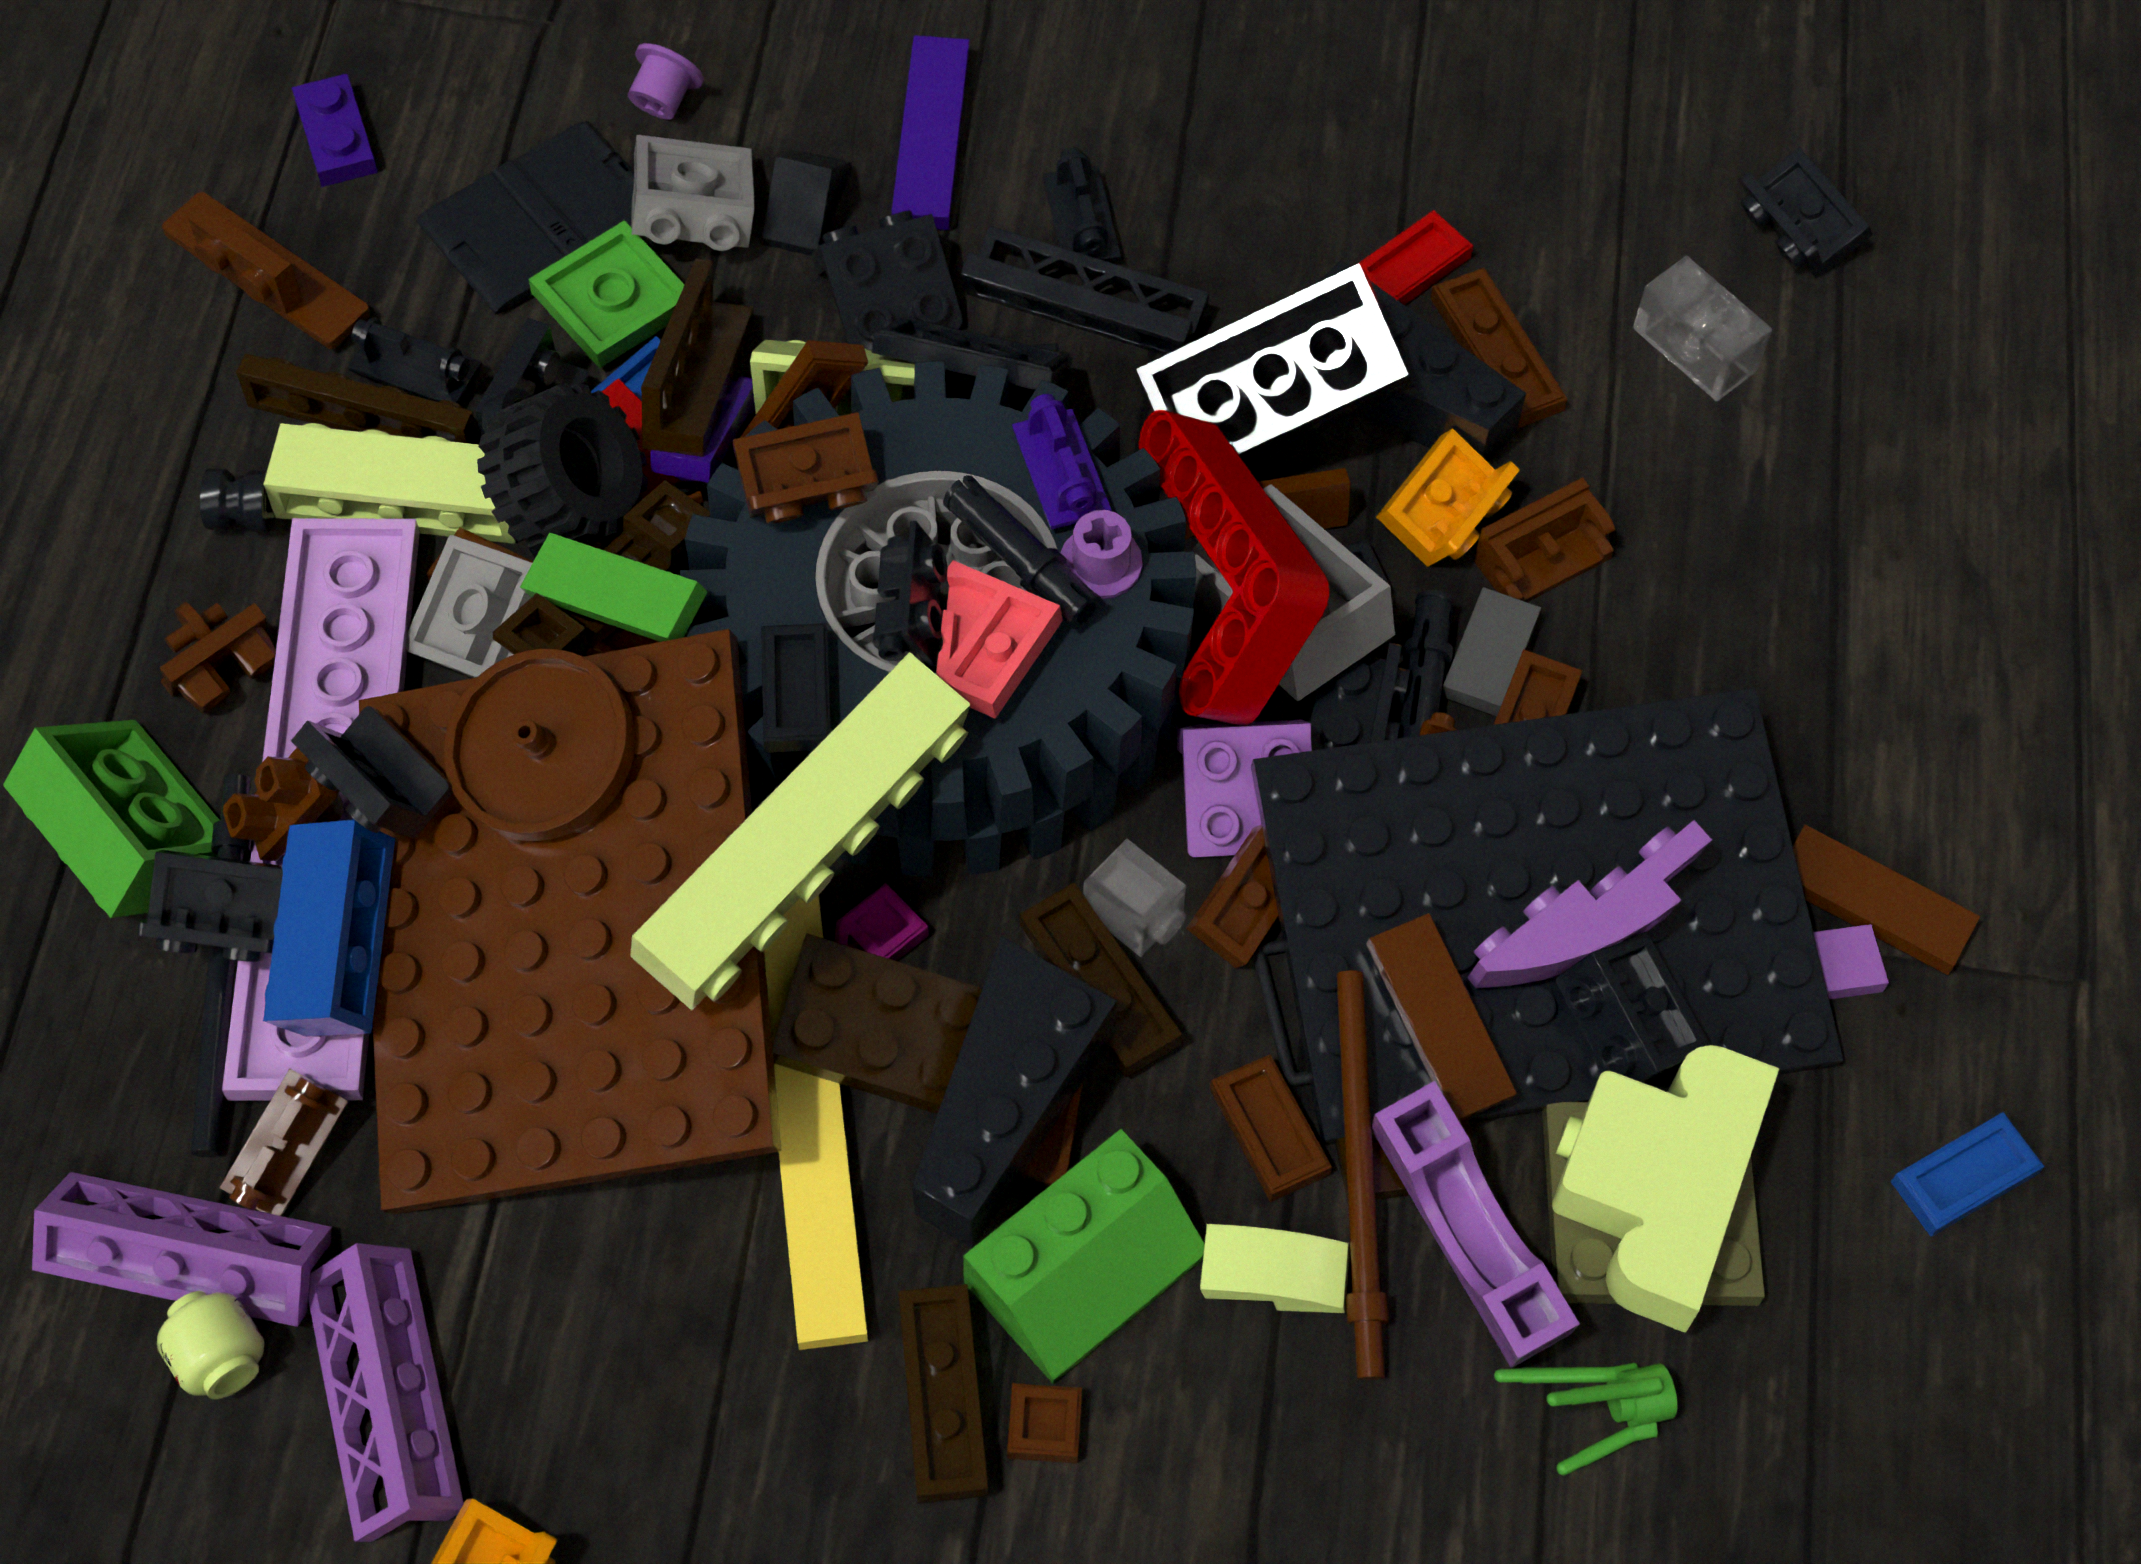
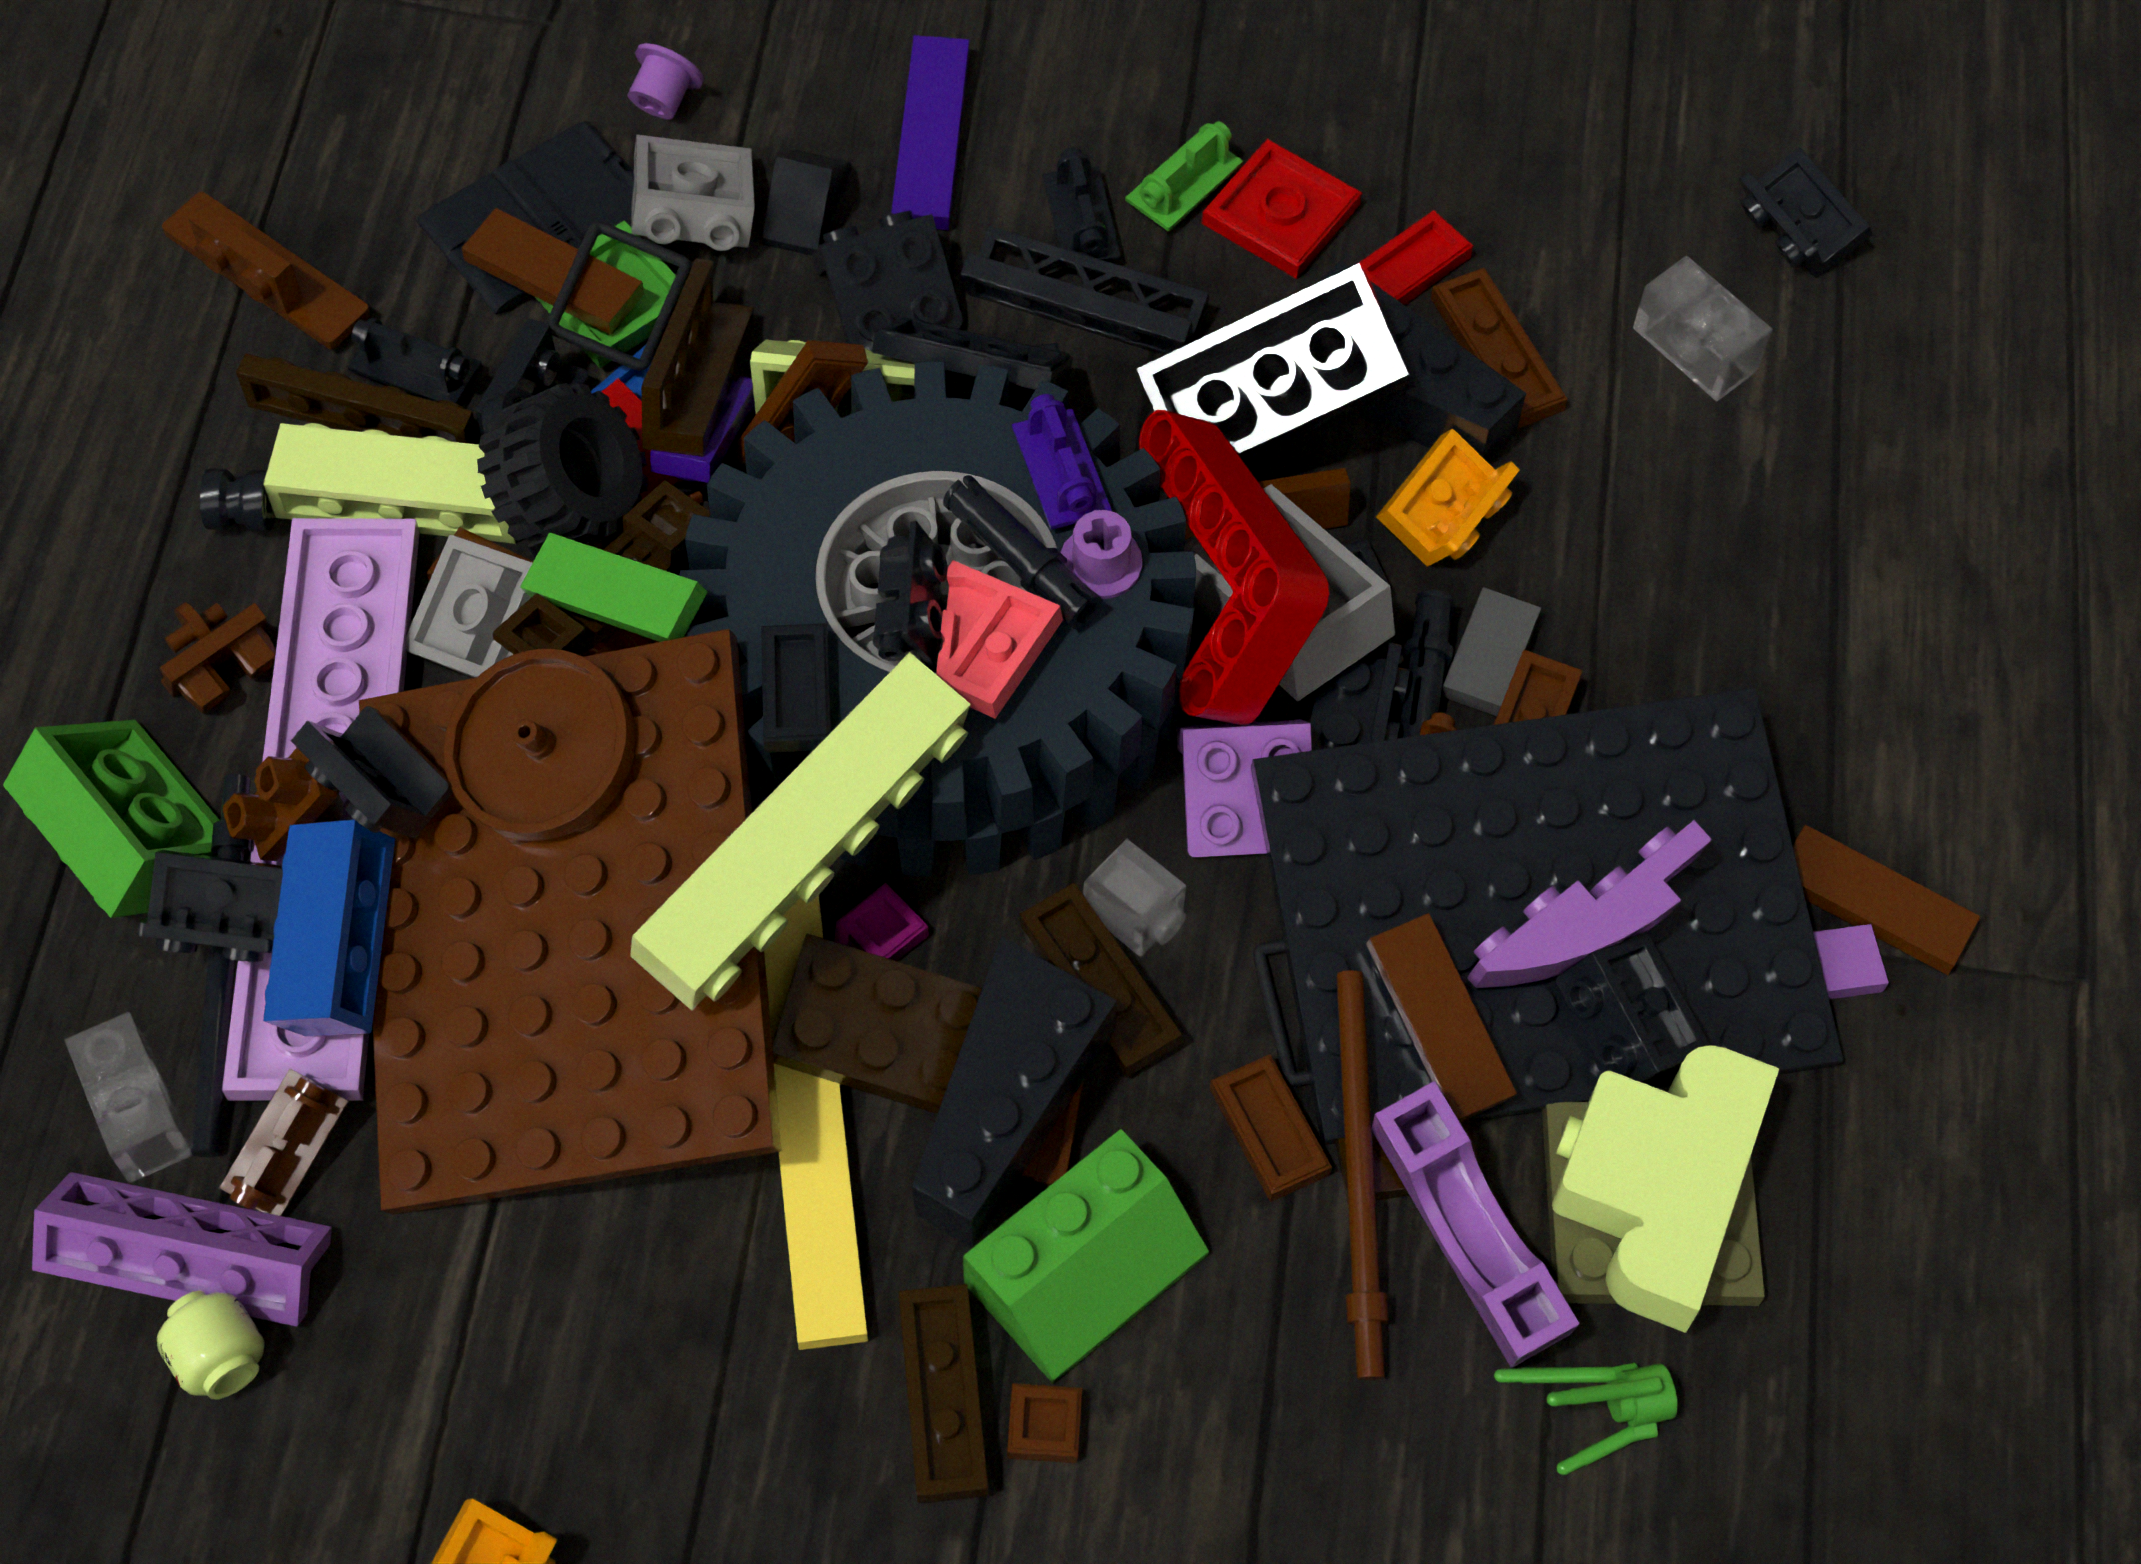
(128, 1097): none -> clear brick
(334, 130): dark purple plate -> none
(393, 1381): medium lavender fence -> none
(541, 264): none -> reddish brown tile
(663, 317): none -> black piece
(805, 467): reddish brown bracket -> none
(1186, 177): none -> bright green hinge
(1239, 905): reddish brown plate -> none
(1275, 1266): yellowish green slope -> none
(1281, 208): none -> red tile
(1545, 543): reddish brown hinge -> none
(1967, 1174): blue tile -> none

